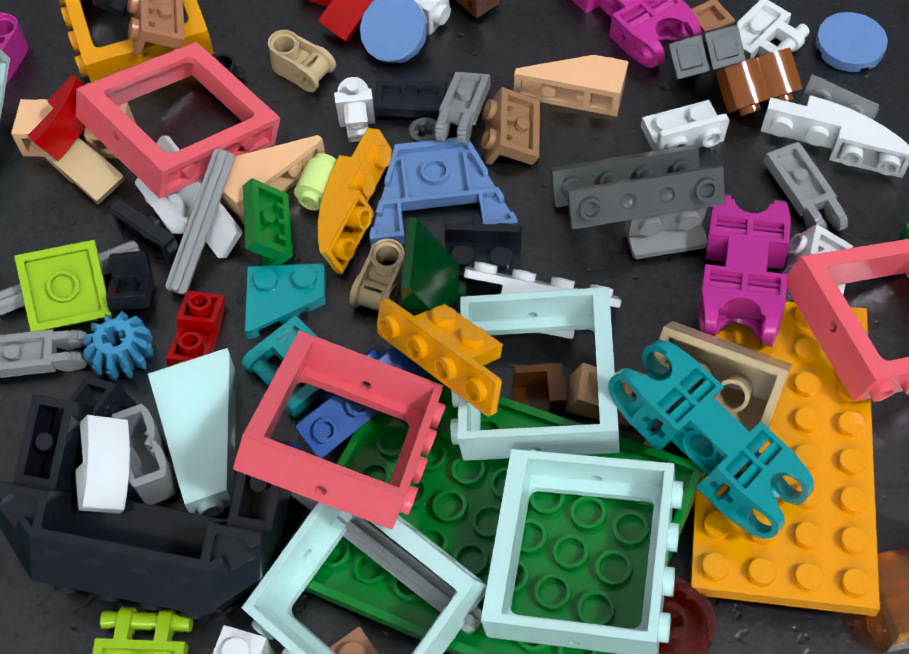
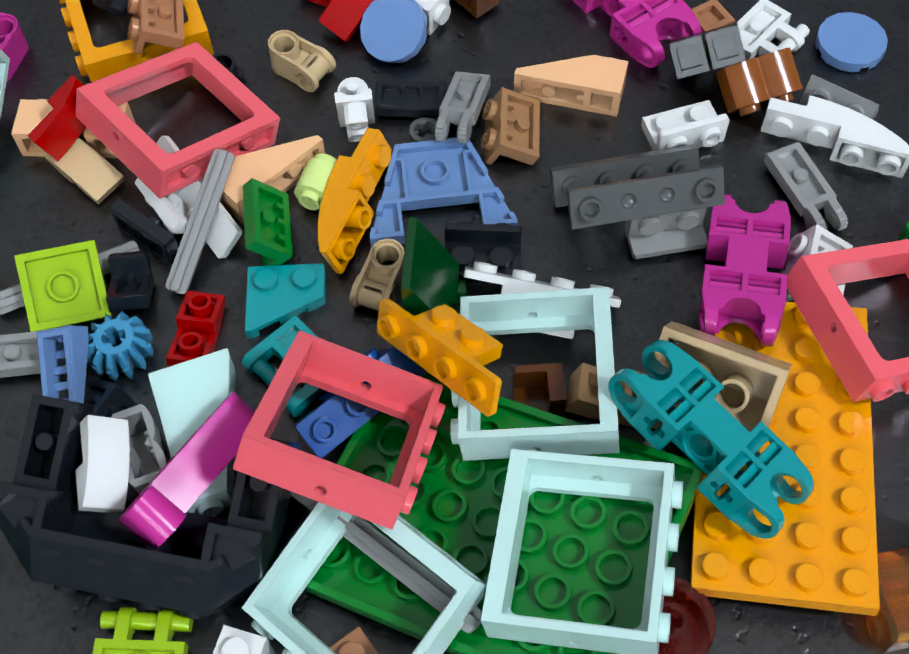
(75, 354): none -> medium blue slope
(188, 474): none -> dark pink beam

